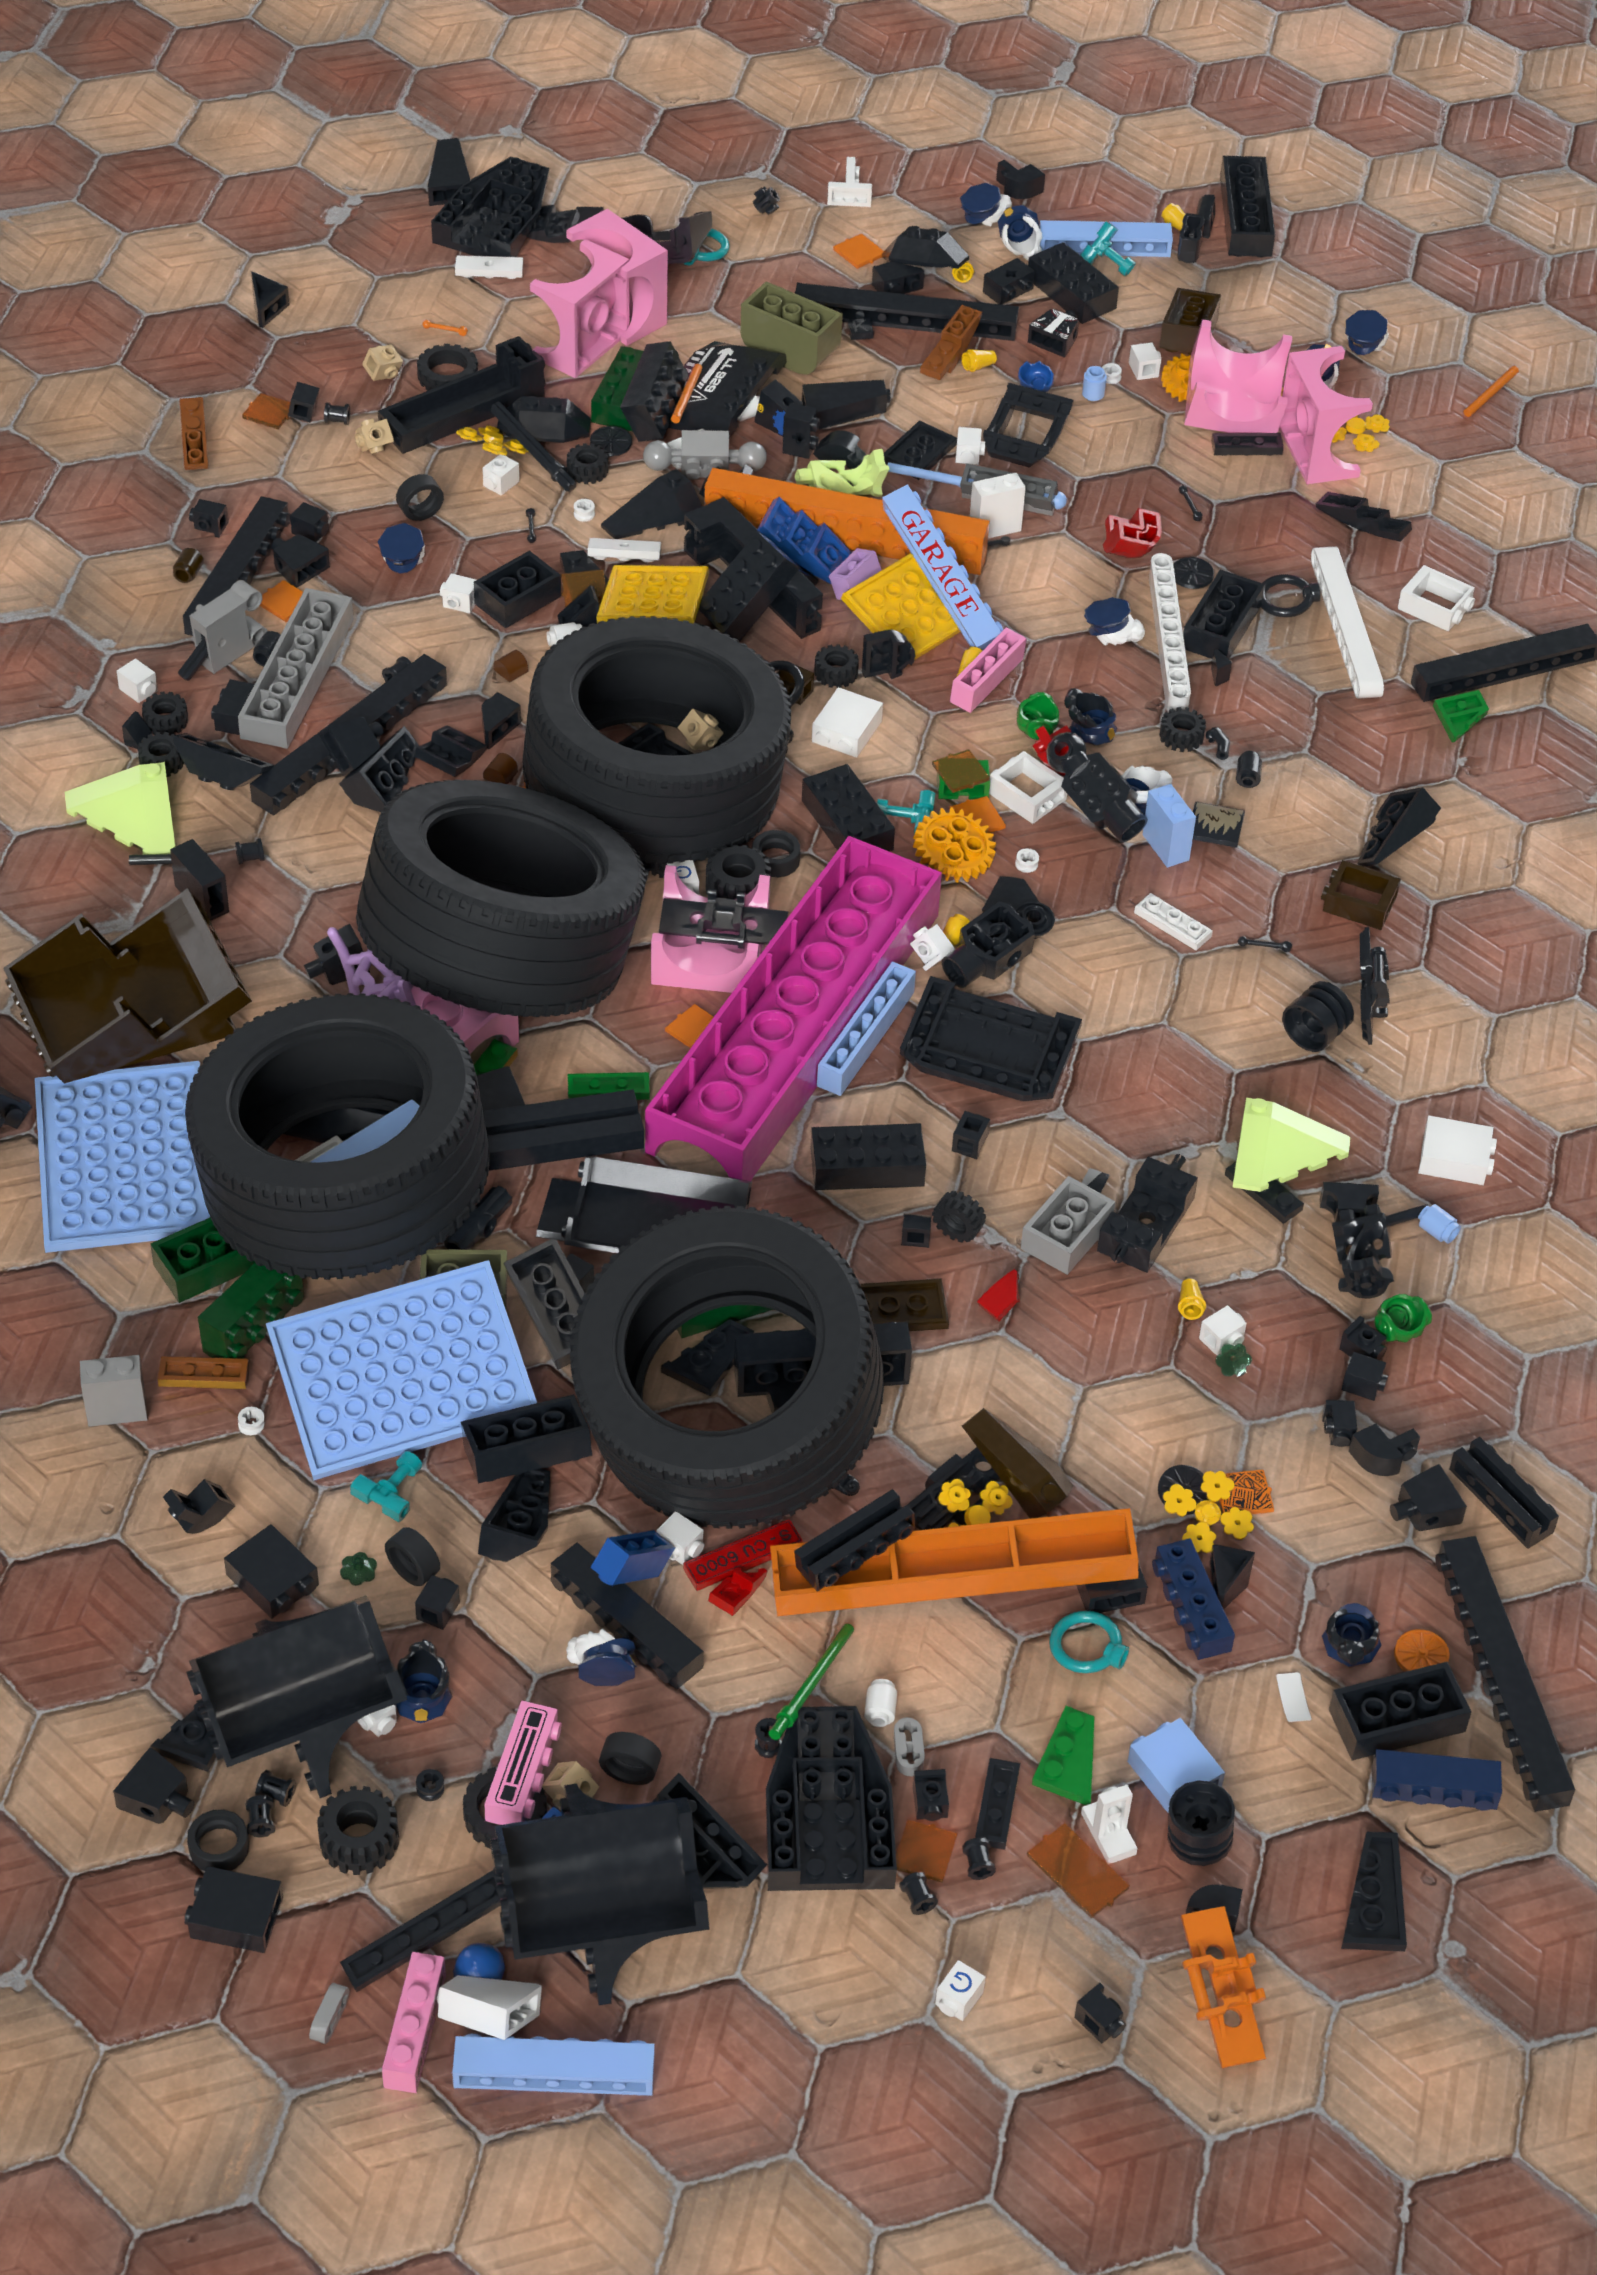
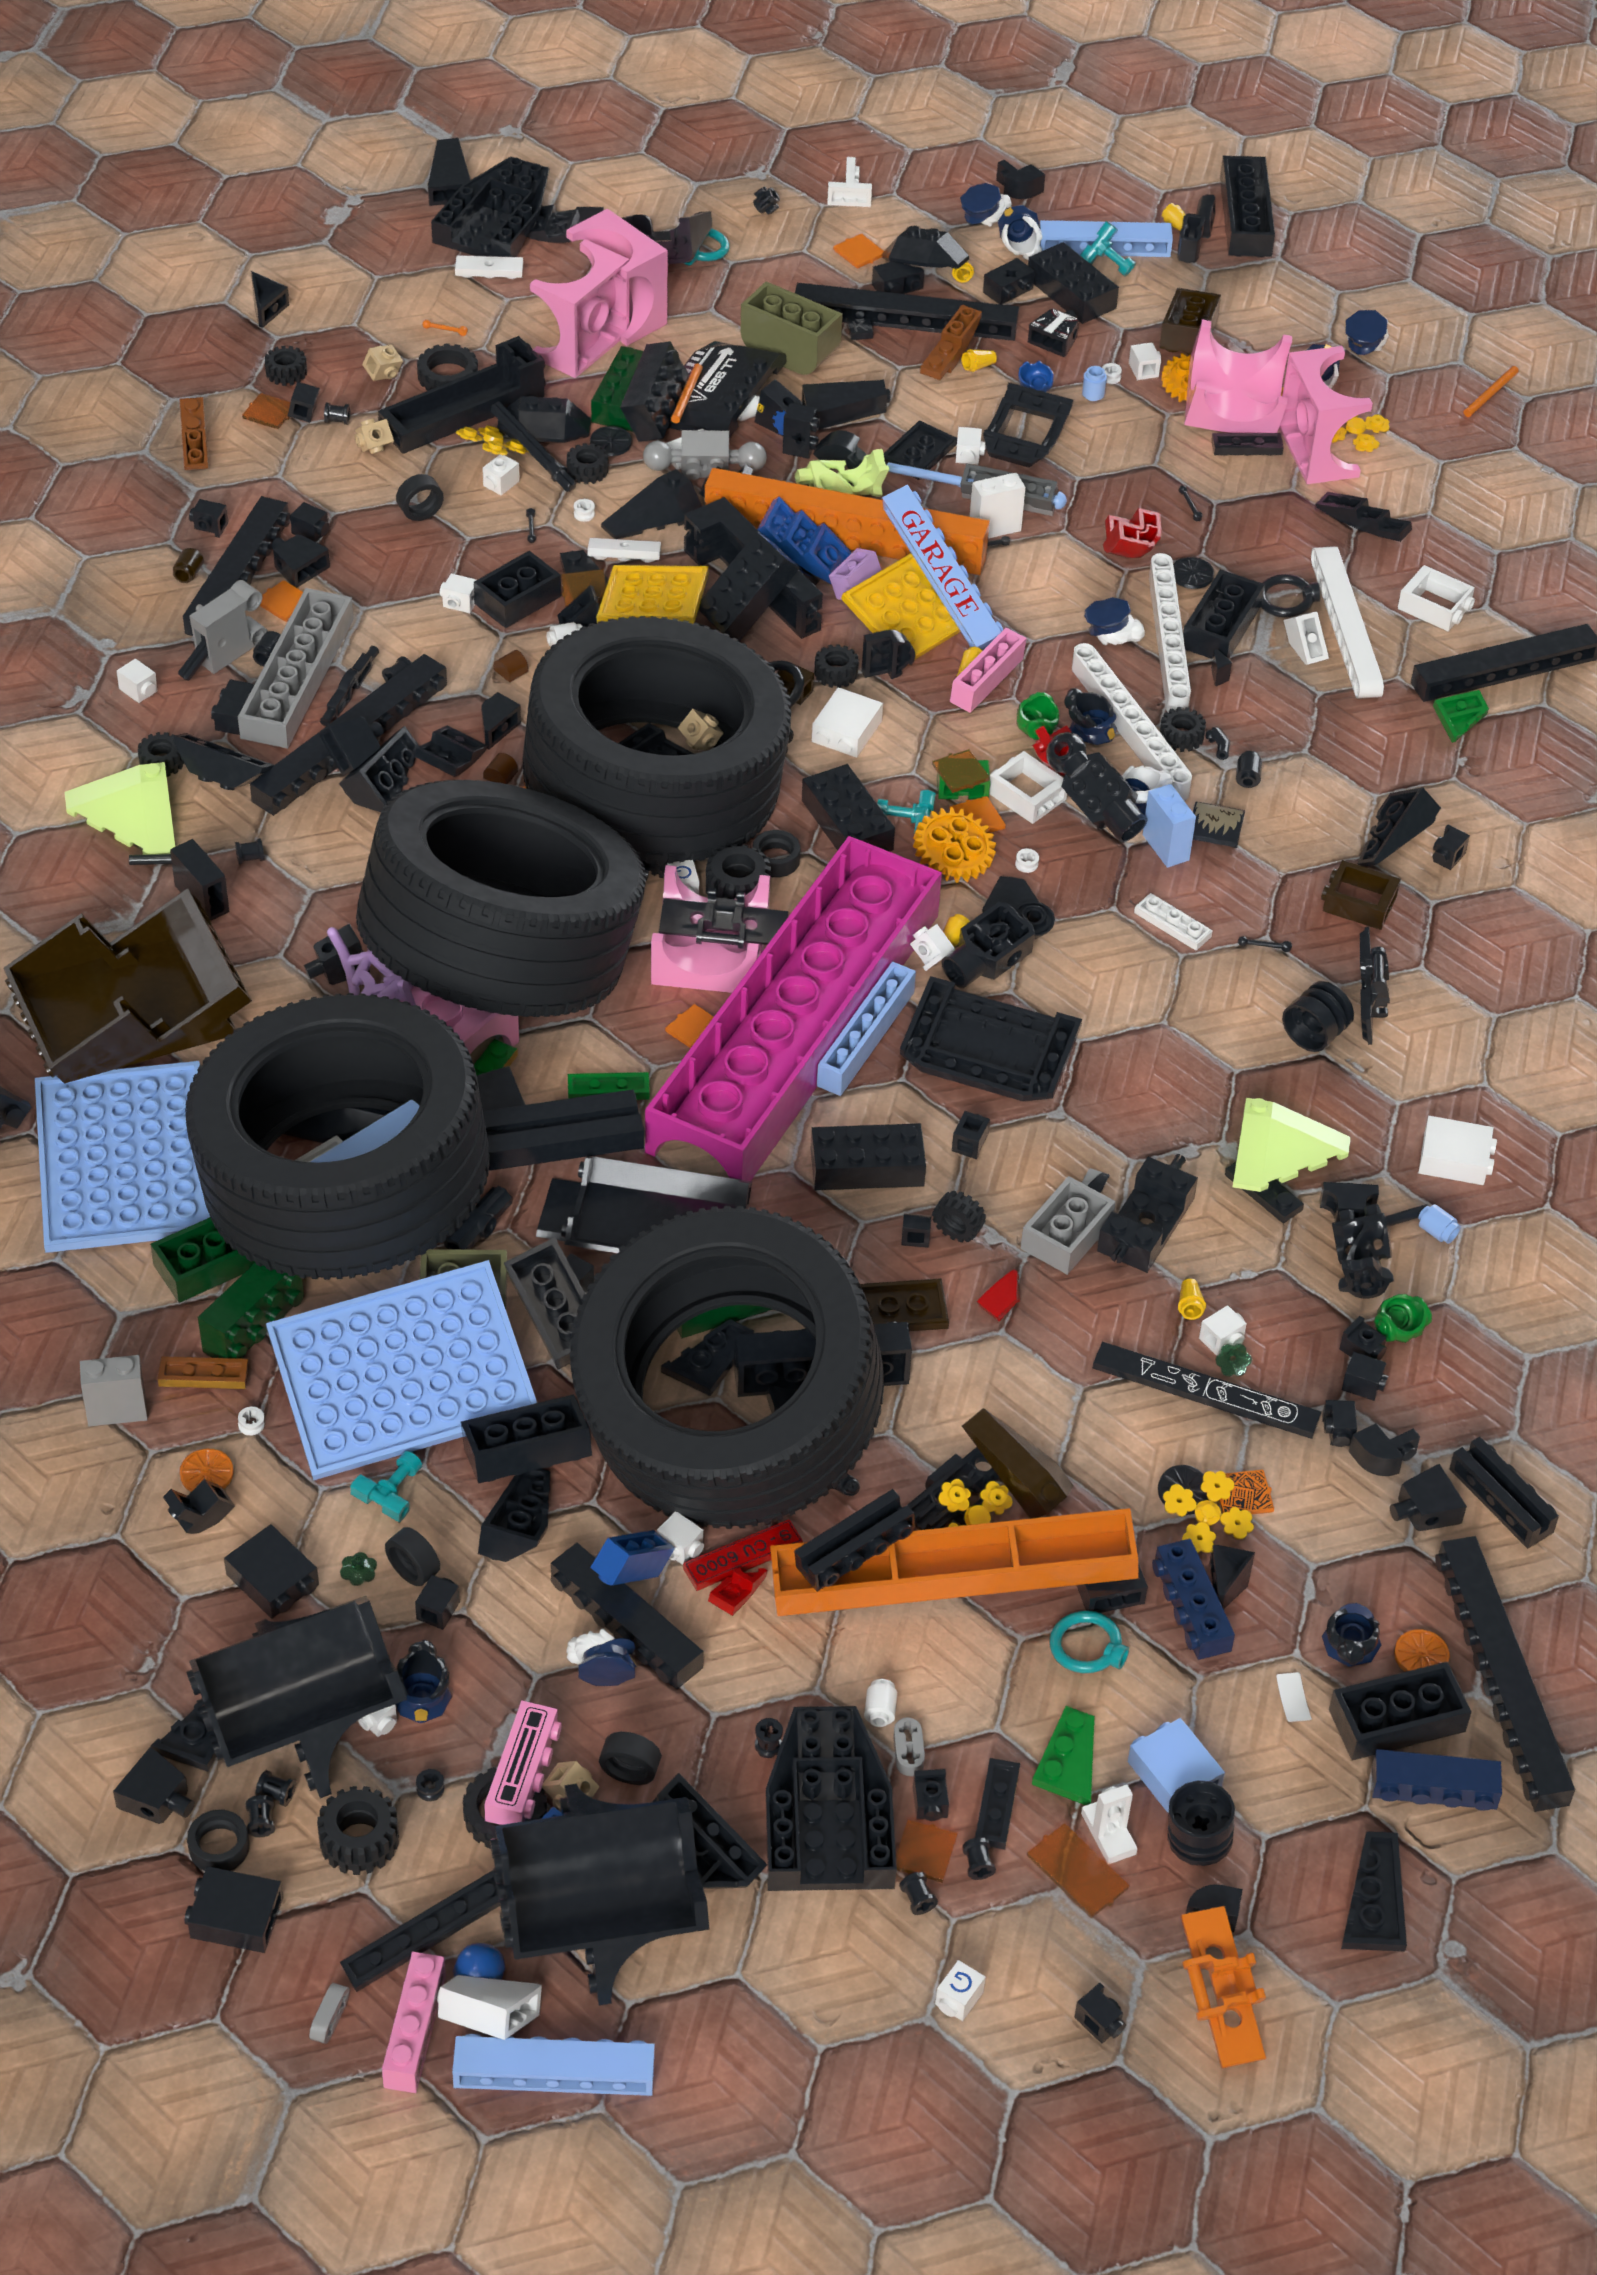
(135, 730): black slope -> none
(165, 704): black tyre -> none
(207, 1465): none -> orange wheel
(285, 365): none -> black tyre
(352, 679): none -> black piece
(402, 547): dark blue piece -> none
(789, 1713): green bar -> none
(1130, 718): none -> white beam
(1207, 1390): none -> black tile
(1307, 637): none -> white slope
(1450, 847): none -> black brick

